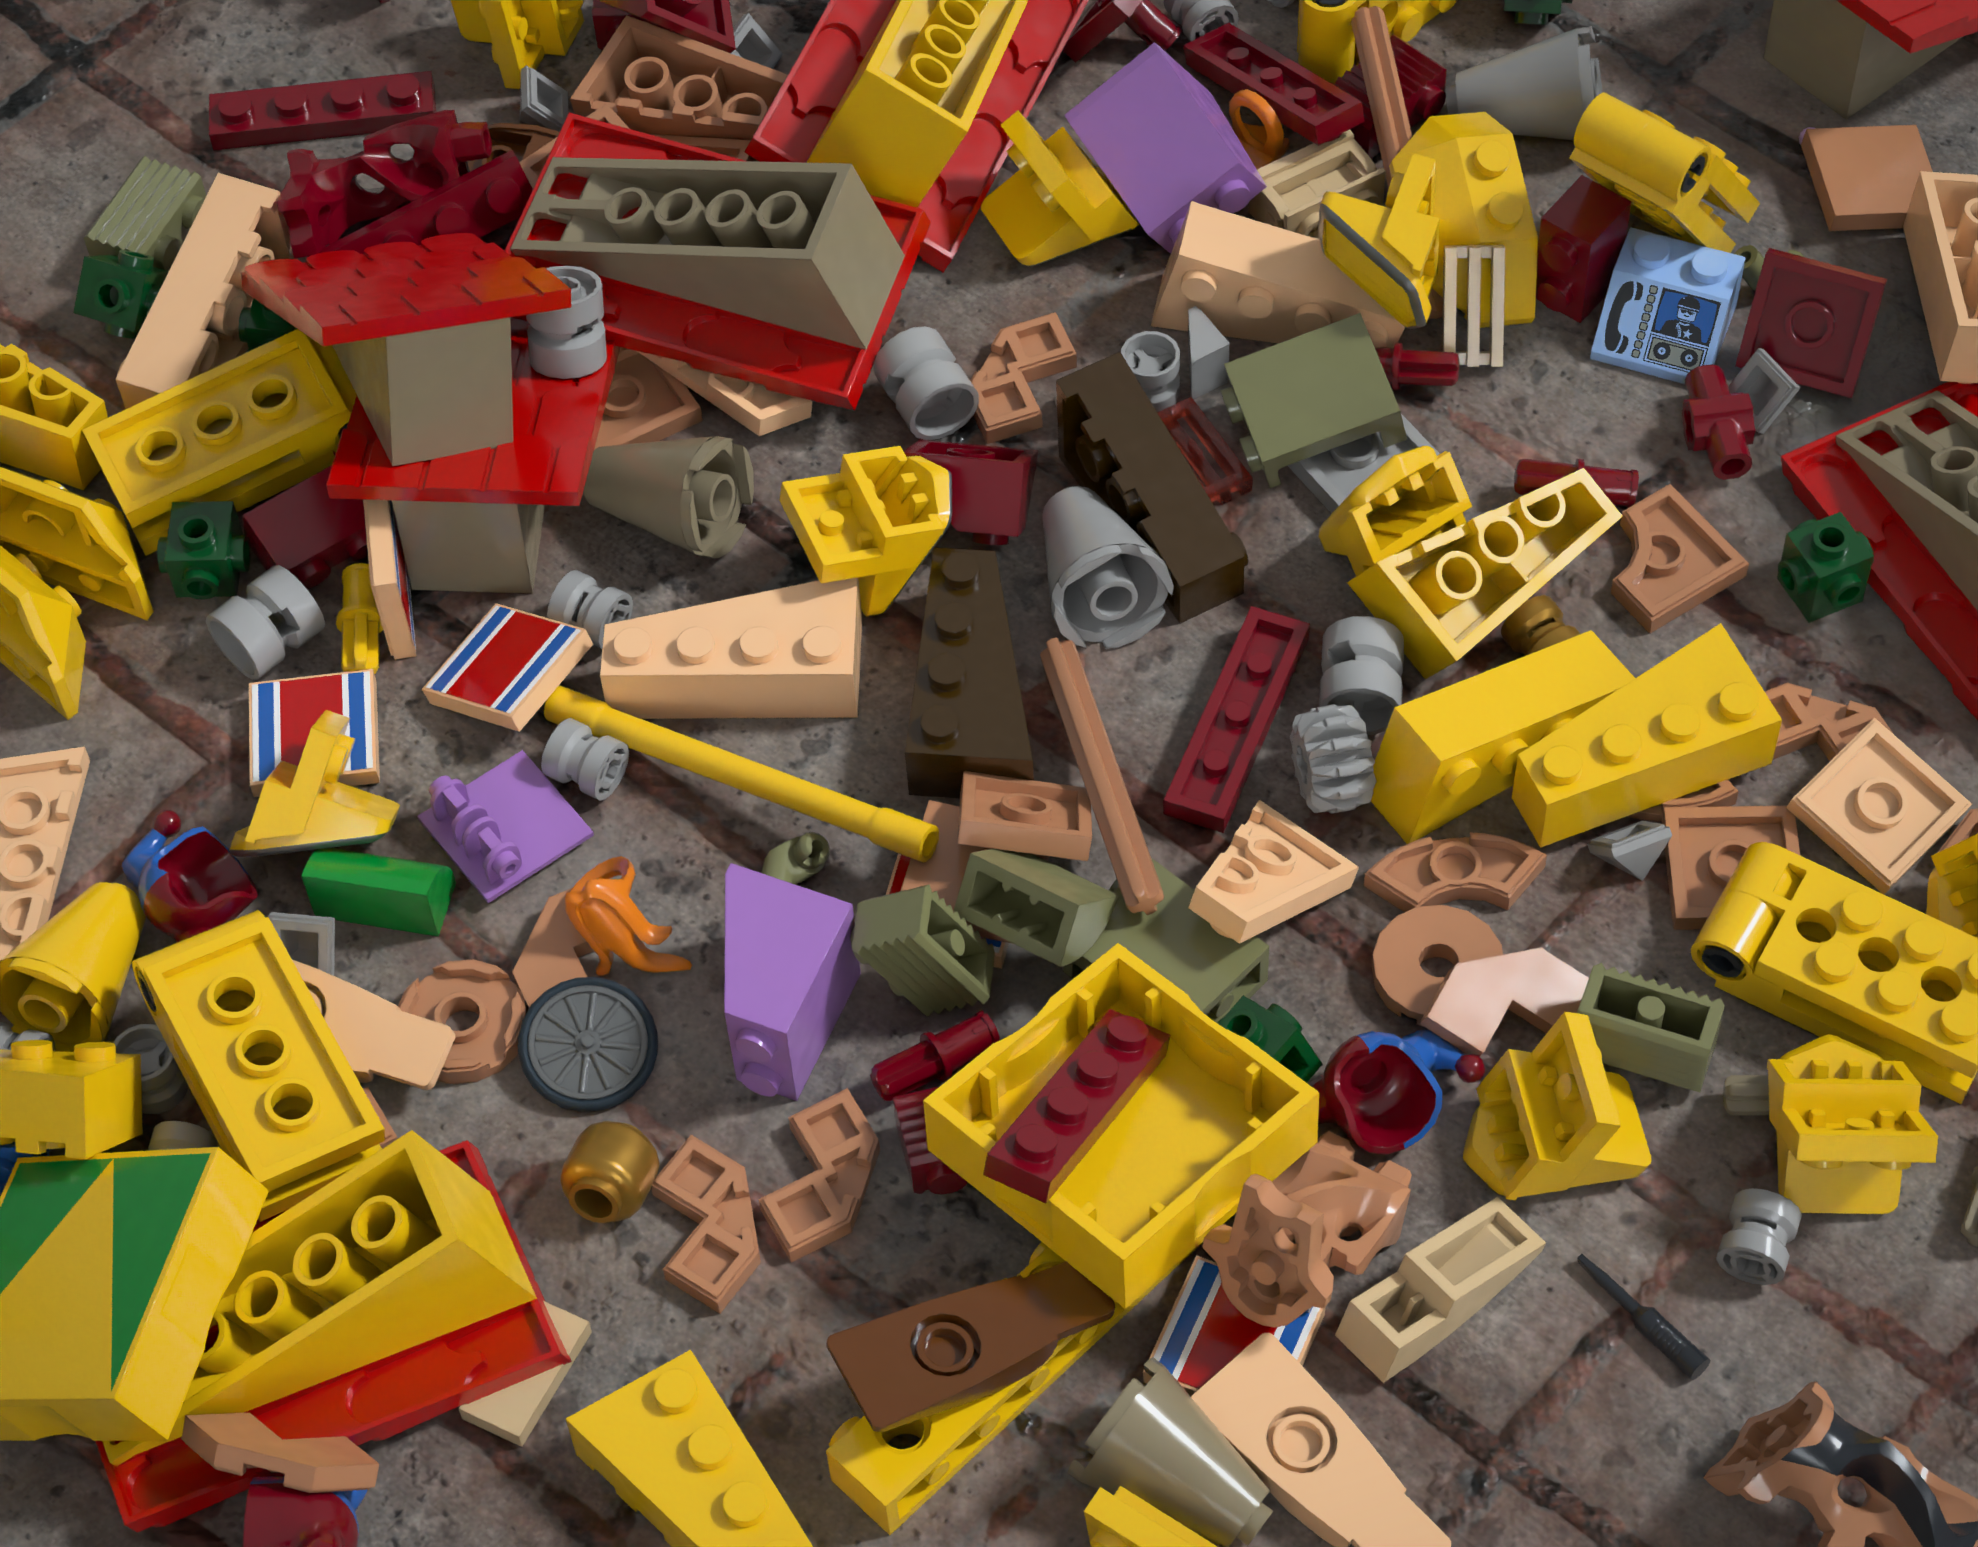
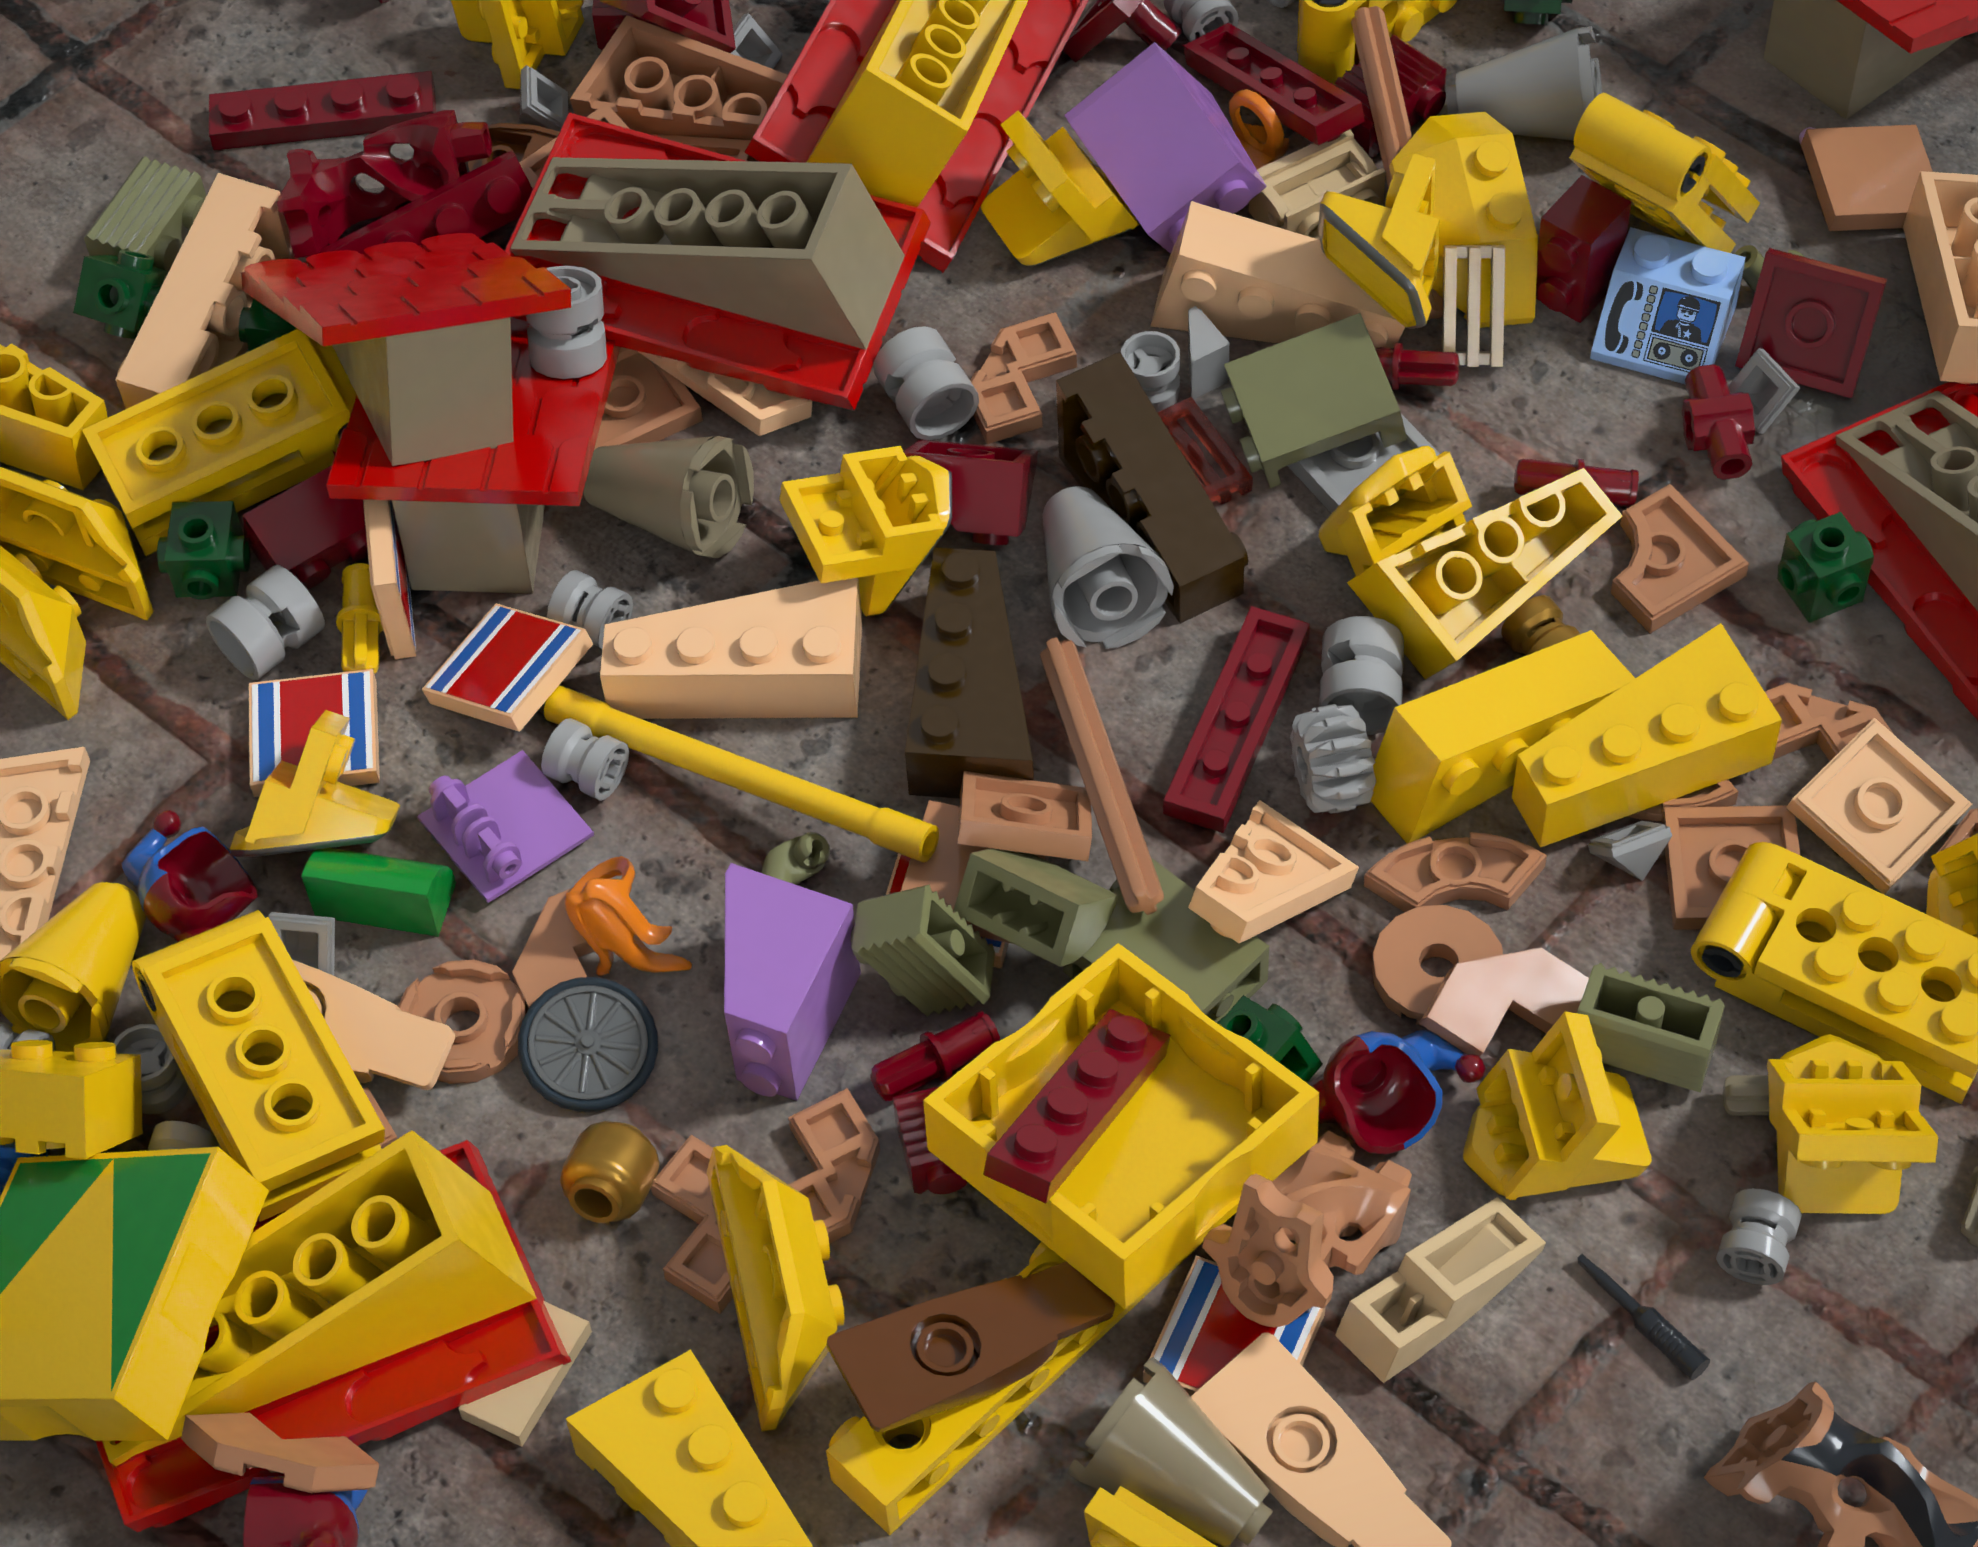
(775, 1279): none -> yellow wedge

